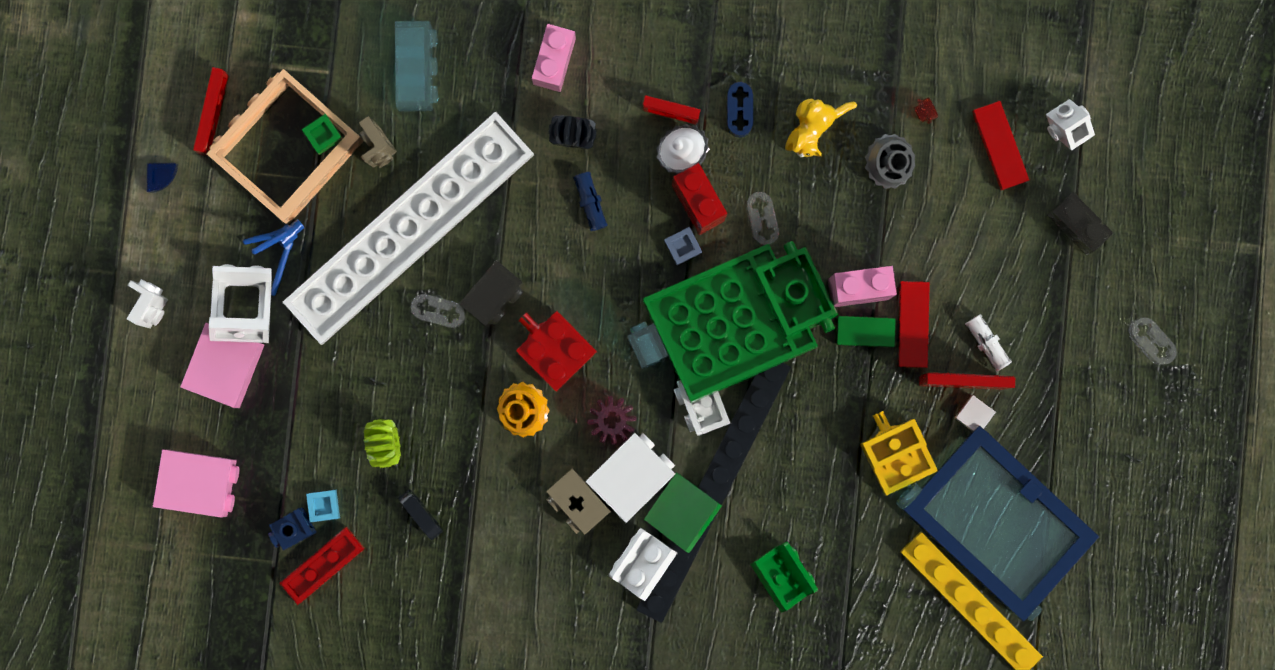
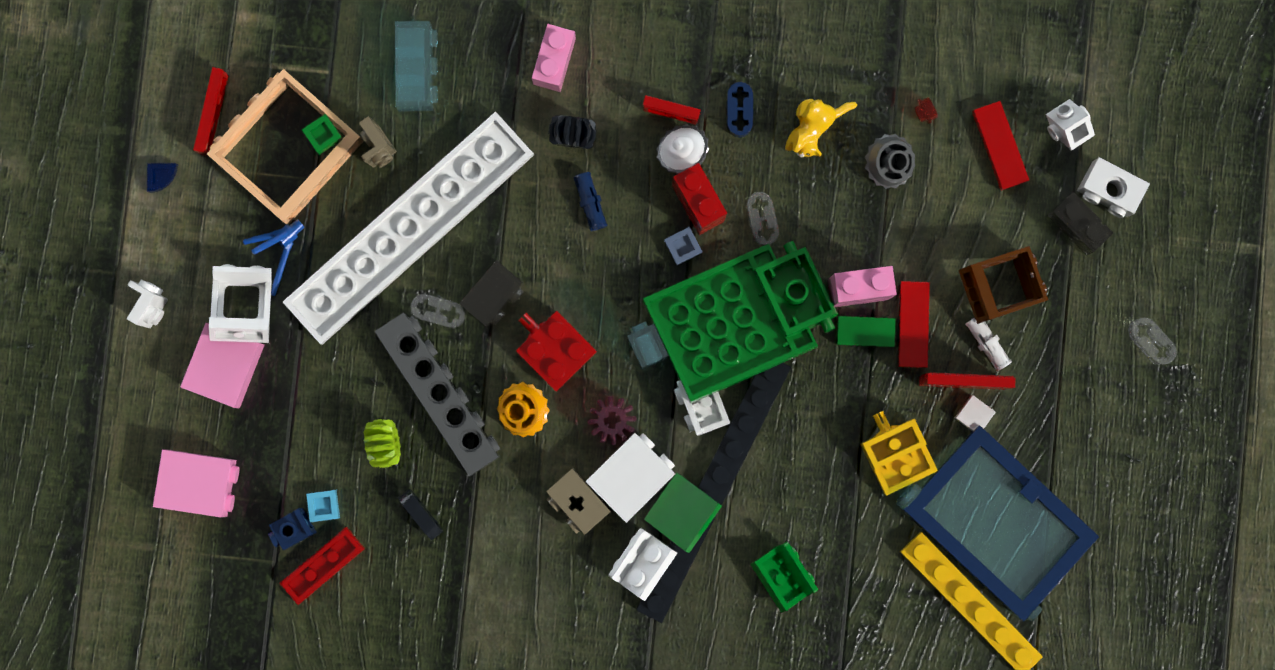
(392, 336): none -> dark grey brick
(980, 293): none -> reddish brown window
(1129, 187): none -> white brick

